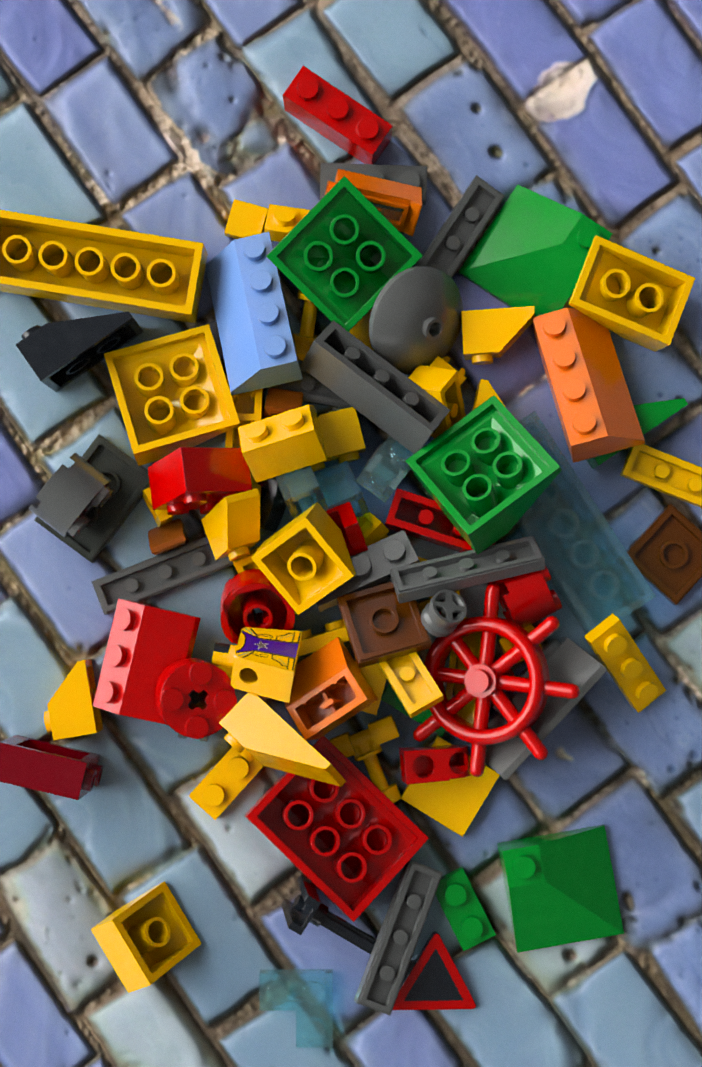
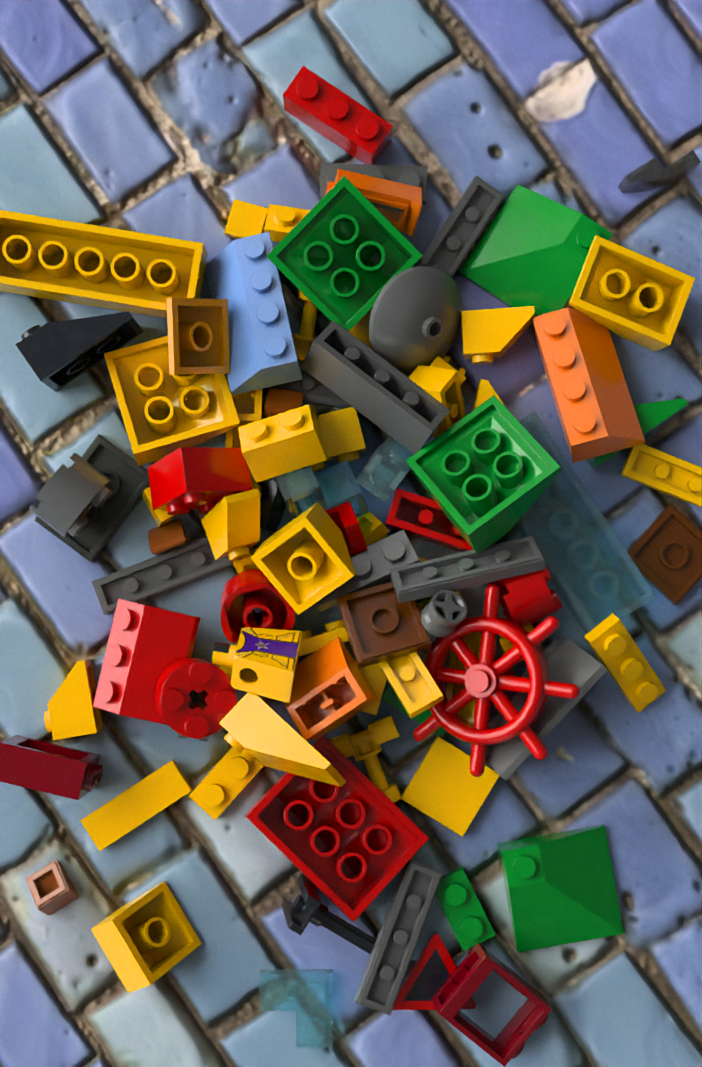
(51, 888): none -> dark orange slope
(136, 805): none -> yellow tile
(198, 336): none -> light orange slope
(433, 763): red leg -> none
(466, 981): none -> dark red window
(653, 176): none -> clear smoke slope

